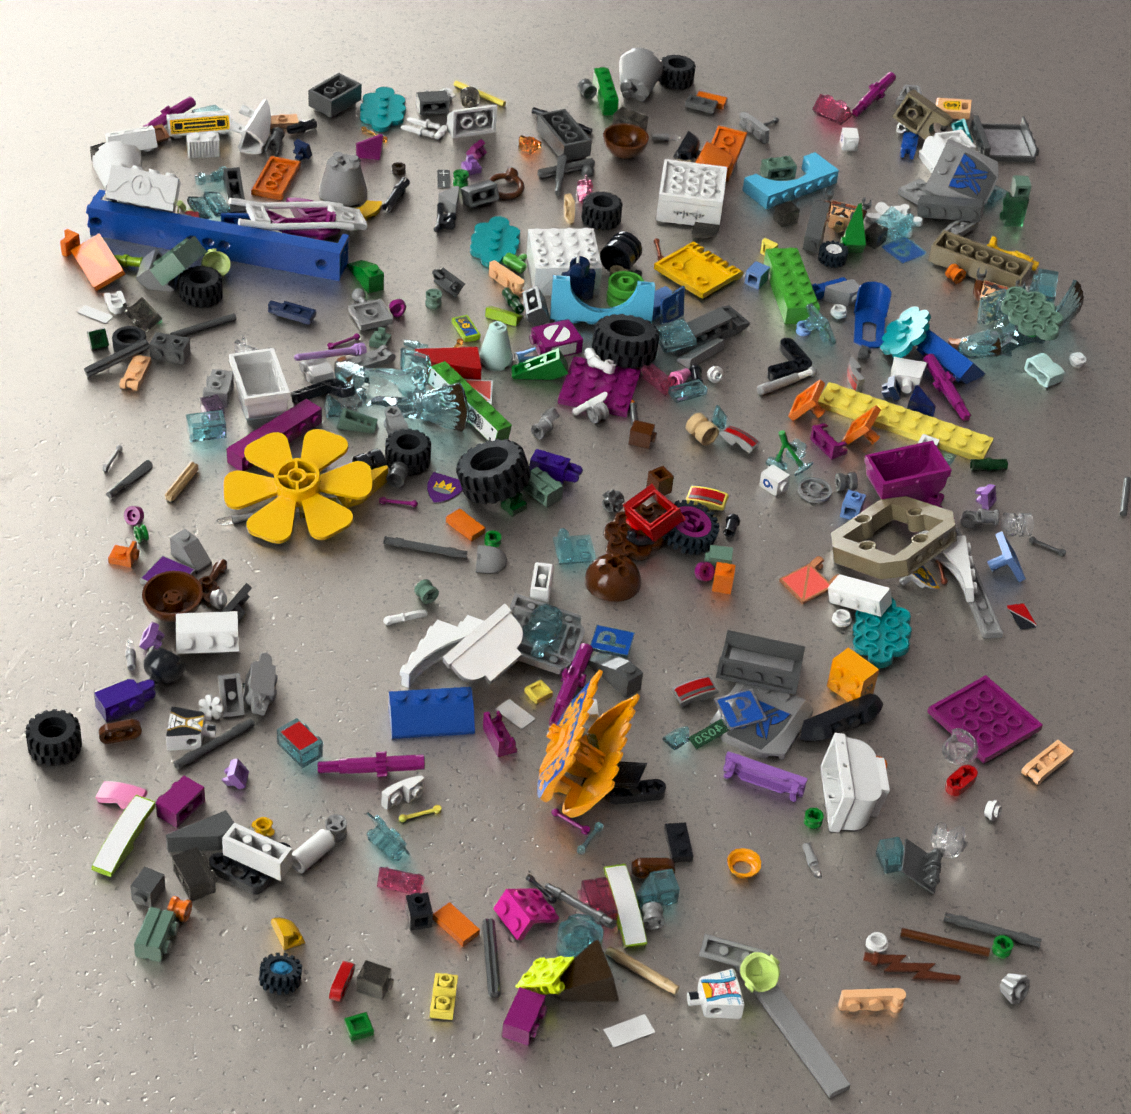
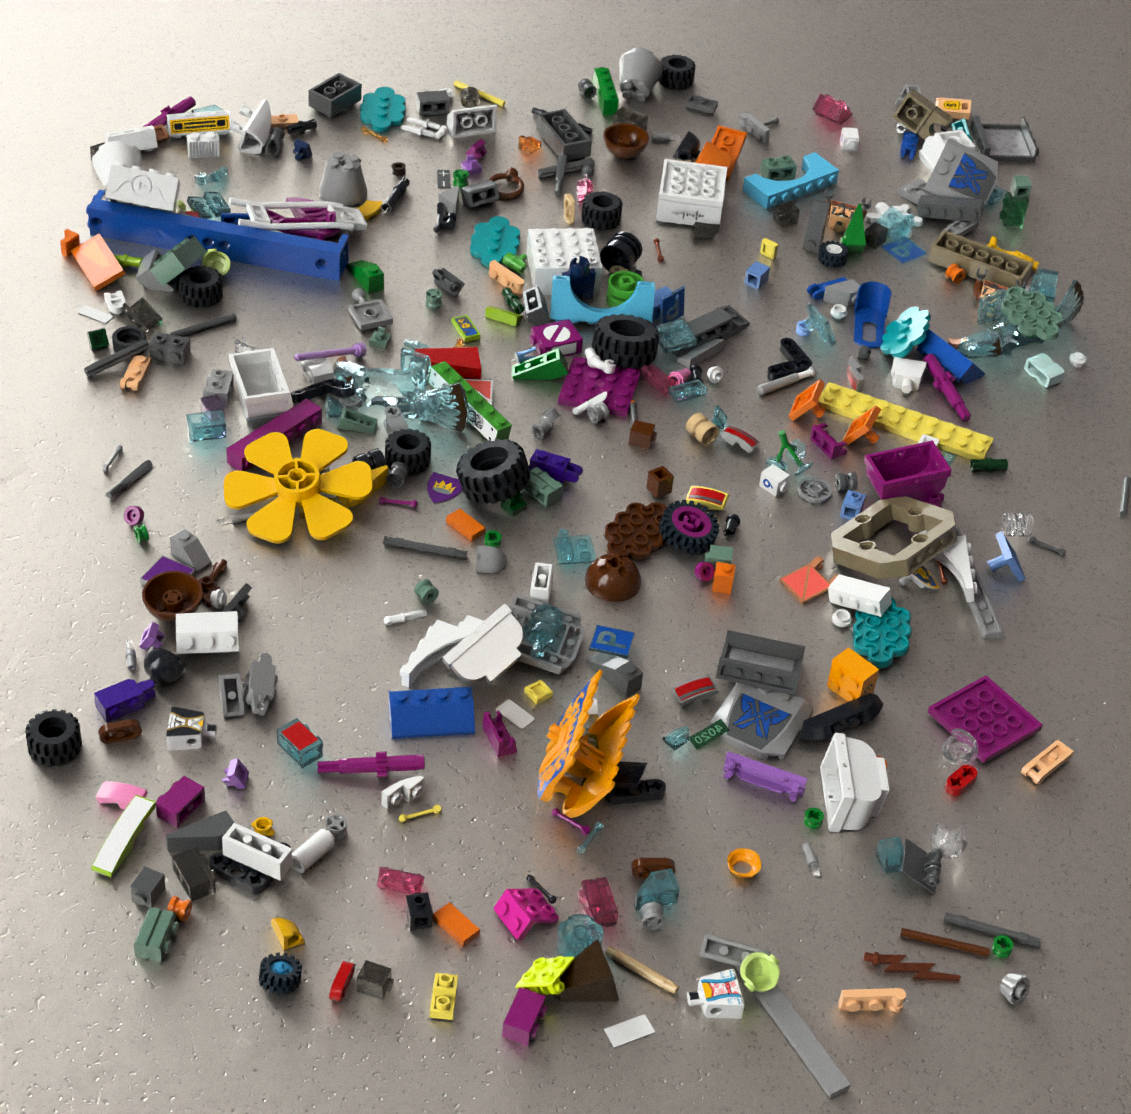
(124, 555): orange bracket -> none
(181, 481): tan axle -> none
(193, 755): dark grey piece -> none
(211, 707): white plant -> none
(233, 188): dark grey slope -> none
(276, 178): orange tile -> none
(292, 311): dark blue hinge -> none
(330, 346): magenta hinge -> none
(358, 1026): green tile -> none
(370, 148): magenta slope -> none
(374, 358): light grey plate -> none
(386, 839): clear light blue hinge -> none
(397, 307): magenta tile -> none
(491, 958): dark grey axle -> none
(496, 348): light aqua cone -> none
(571, 681): magenta piece -> none
(598, 916): dark grey piece -> none
(613, 501): dark grey gear -> none
(629, 915): white slope -> none
(638, 540): black arm -> none
(660, 525): red piece -> none
(678, 842): black plate -> none
(698, 270): yellow hinge -> none
(721, 99): orange tile -> none
(740, 709): piece -> none
(790, 284): bright green brick -> none
(875, 93): magenta piece -> none
(877, 942): white plate -> none
(891, 389): dark blue tile -> none
(921, 403): clear blue slope -> none
(979, 517): light grey connector -> none
(987, 497): medium lavender tile -> none
(993, 810): white plate -> none
(1022, 616): sticker -> none

